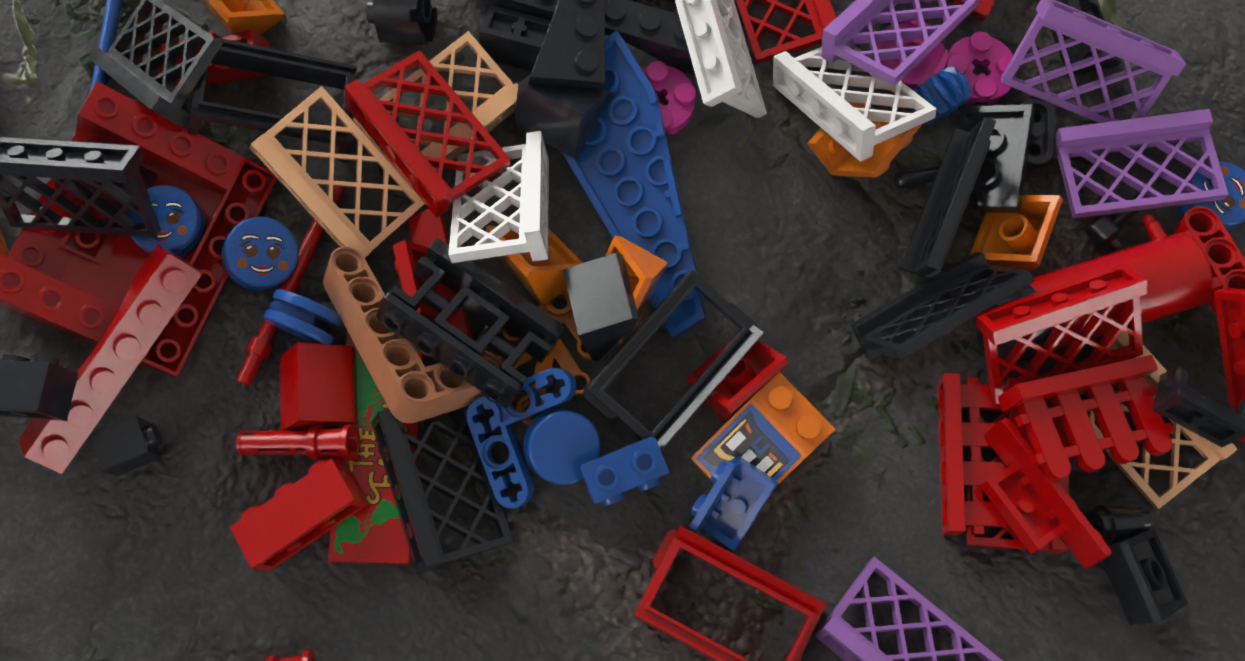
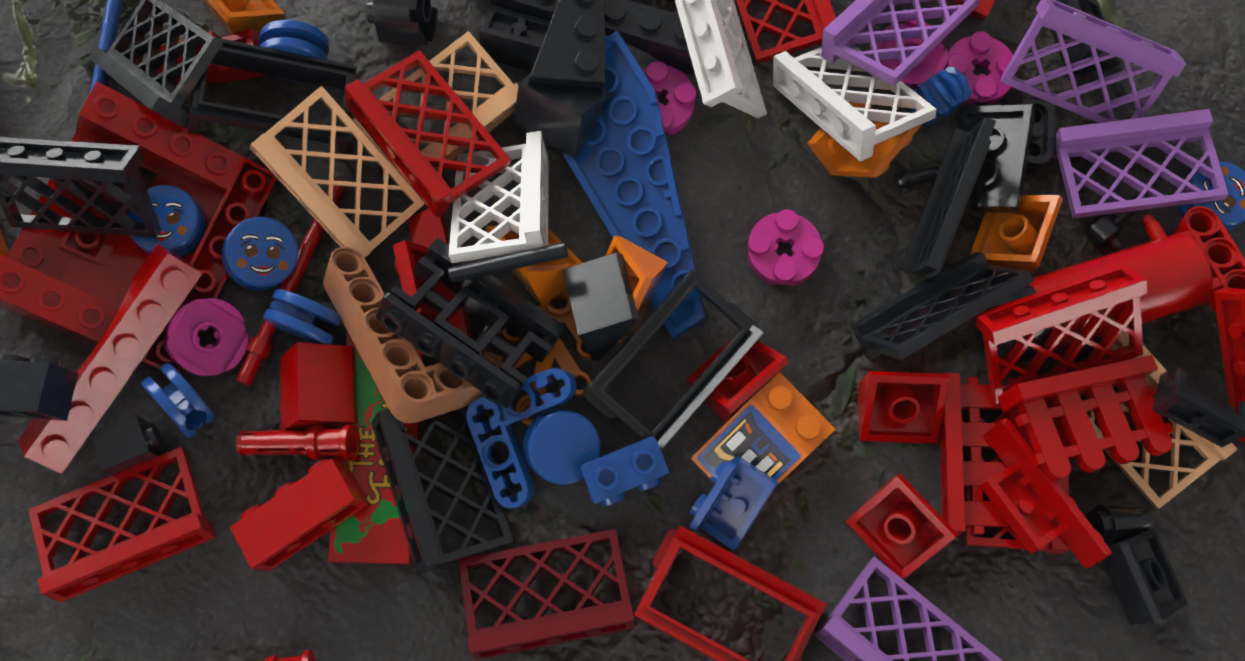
(126, 556): none -> red fence
(179, 401): none -> blue head
(183, 343): none -> dark pink plate
(295, 38): none -> blue head
(508, 262): none -> black bar
(552, 628): none -> dark red fence
(782, 269): none -> dark pink plate
(901, 406): none -> red slope
(901, 526): none -> red slope

